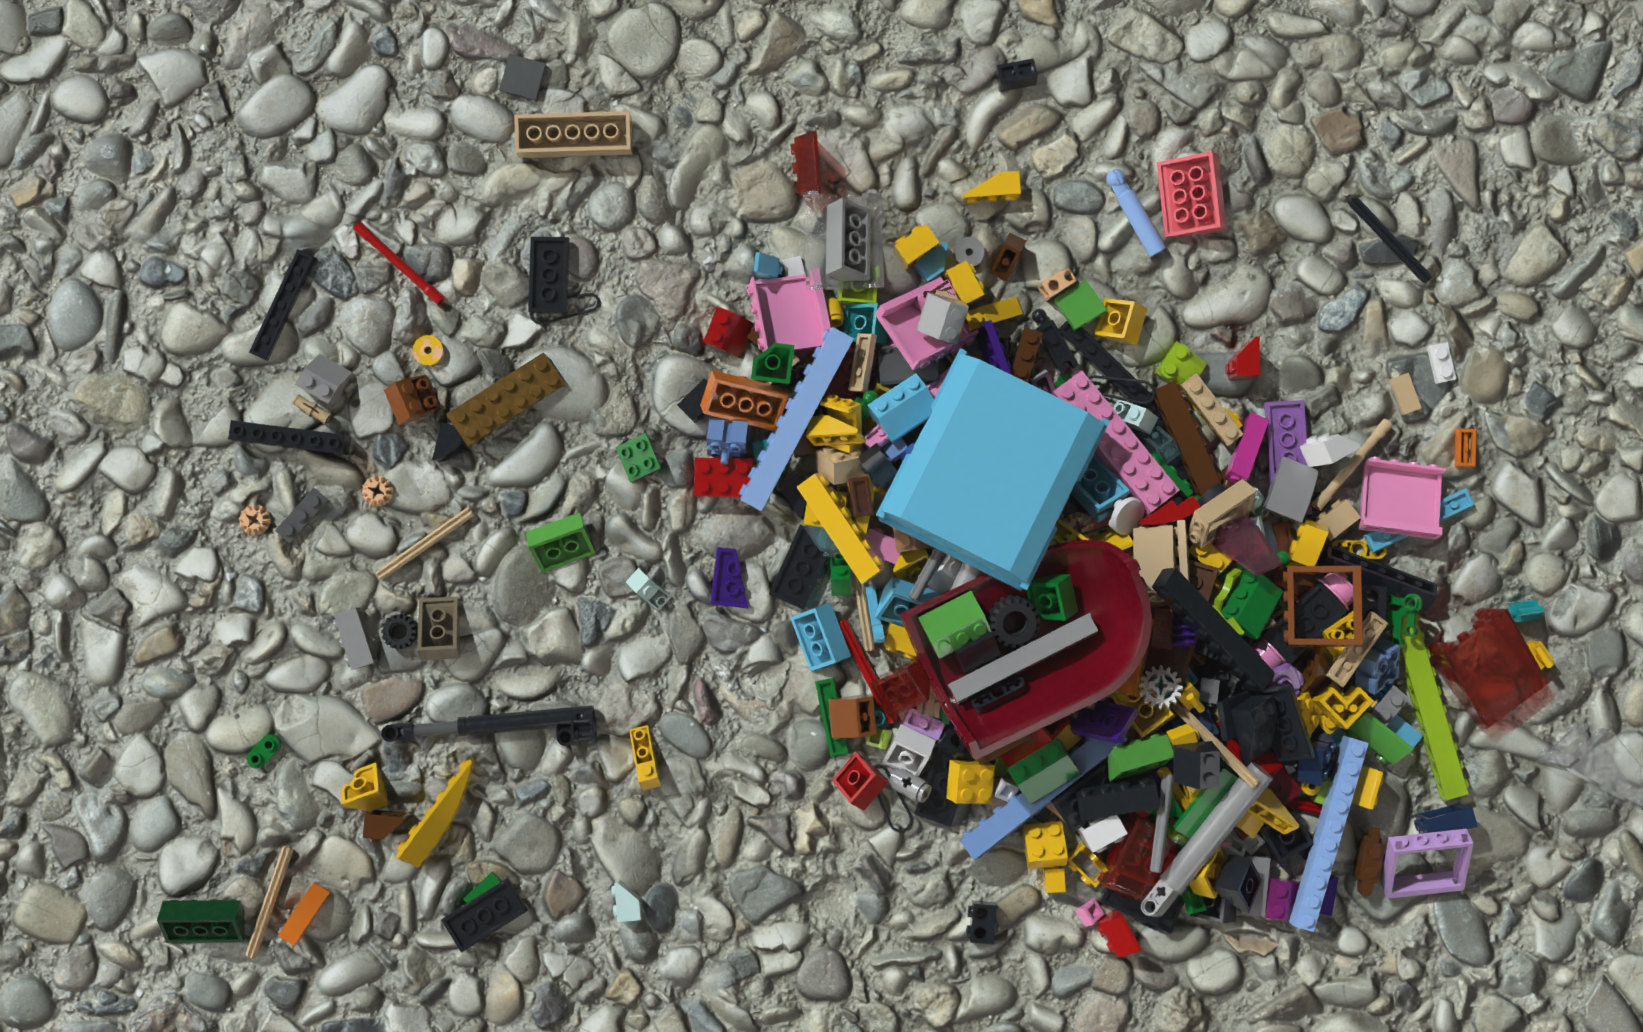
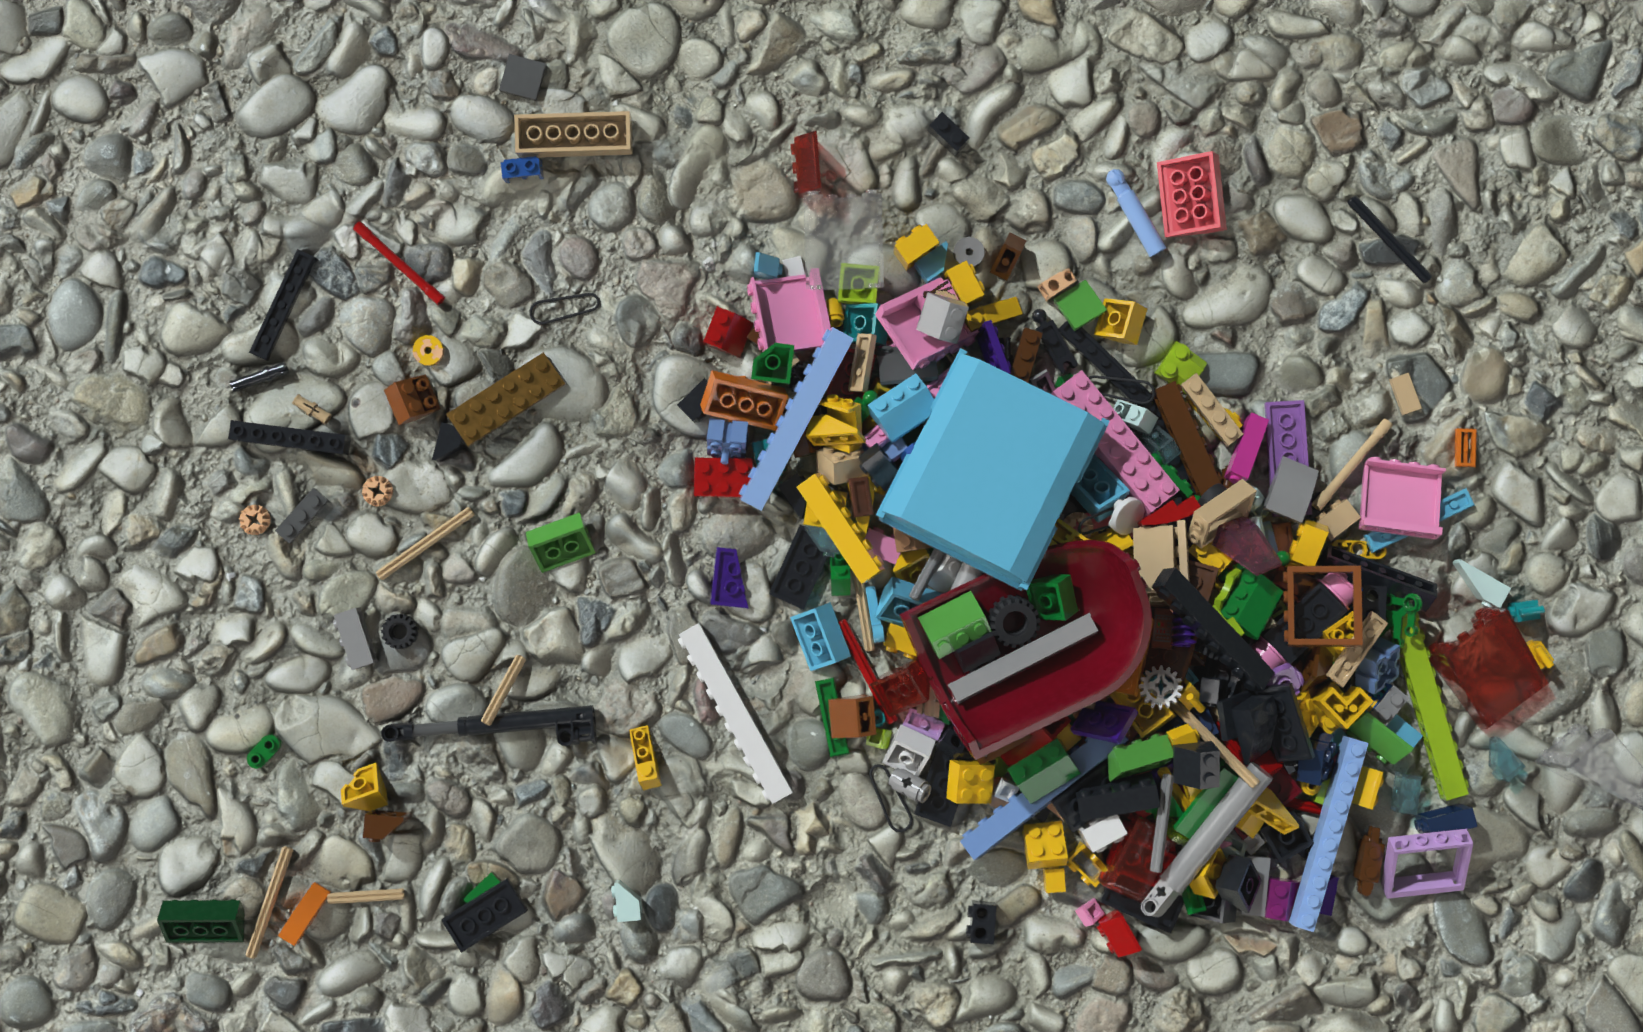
(266, 374): none -> black pin
(324, 379): light grey slope -> none
(366, 896): none -> tan axle
(437, 818): yellow wedge -> none
(438, 628): dark tan slope -> none
(503, 690): none -> tan axle
(521, 168): none -> blue window
(549, 275): black plate -> none
(638, 457): green hinge -> none
(648, 589): light aqua slope -> none
(735, 712): none -> white brick
(848, 241): light grey slope -> none
(859, 781): red slope -> none
(948, 134): none -> black brick
(996, 701): black beam -> none
(1001, 186): yellow slope -> none
(1016, 75): black hinge -> none
(1245, 362): red slope -> none
(1327, 449): white slope -> none
(1406, 793): none -> clear light blue brick
(1441, 363): white plate -> none
(1484, 587): none -> light aqua slope
(1503, 760): none -> clear light blue slope

